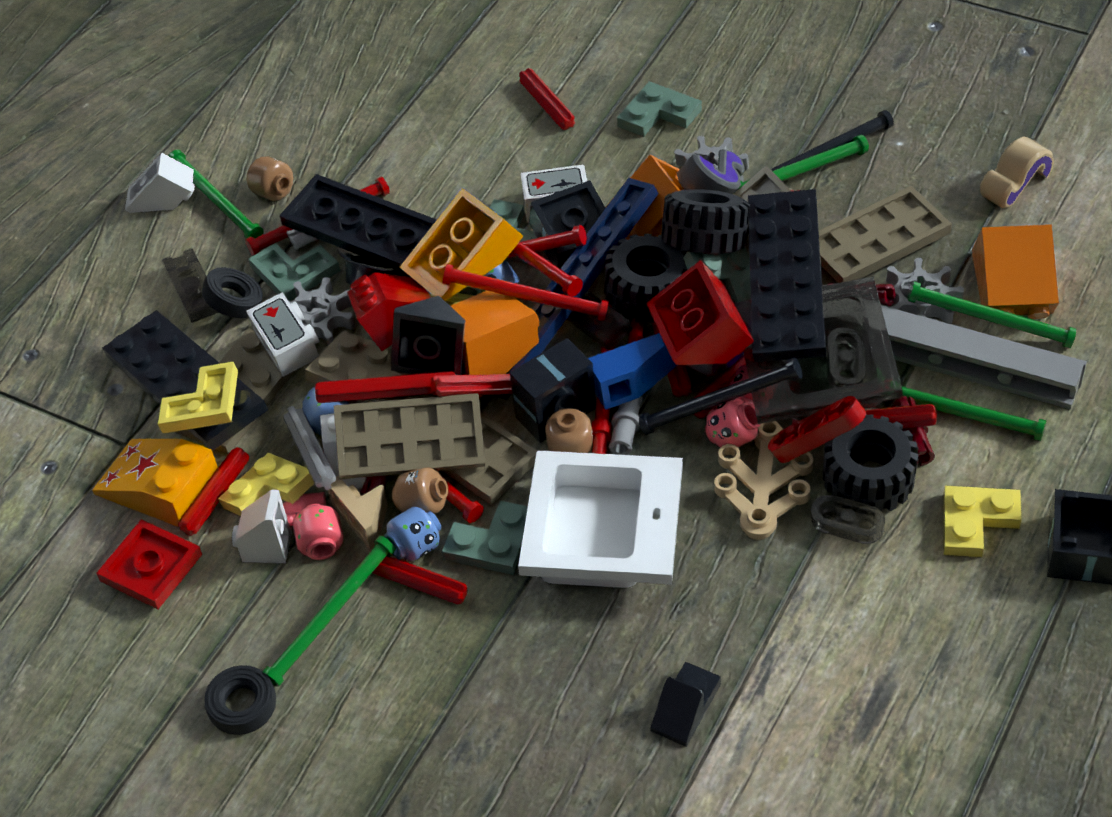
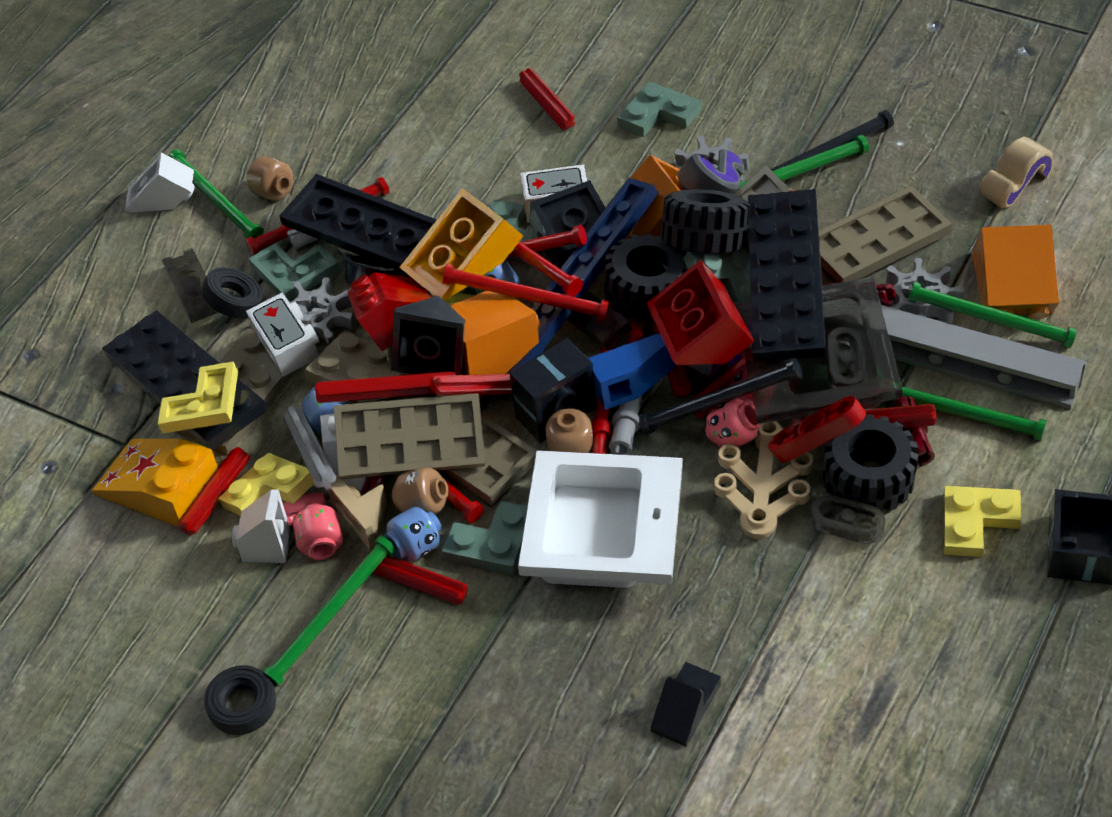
(149, 564): red plate -> none

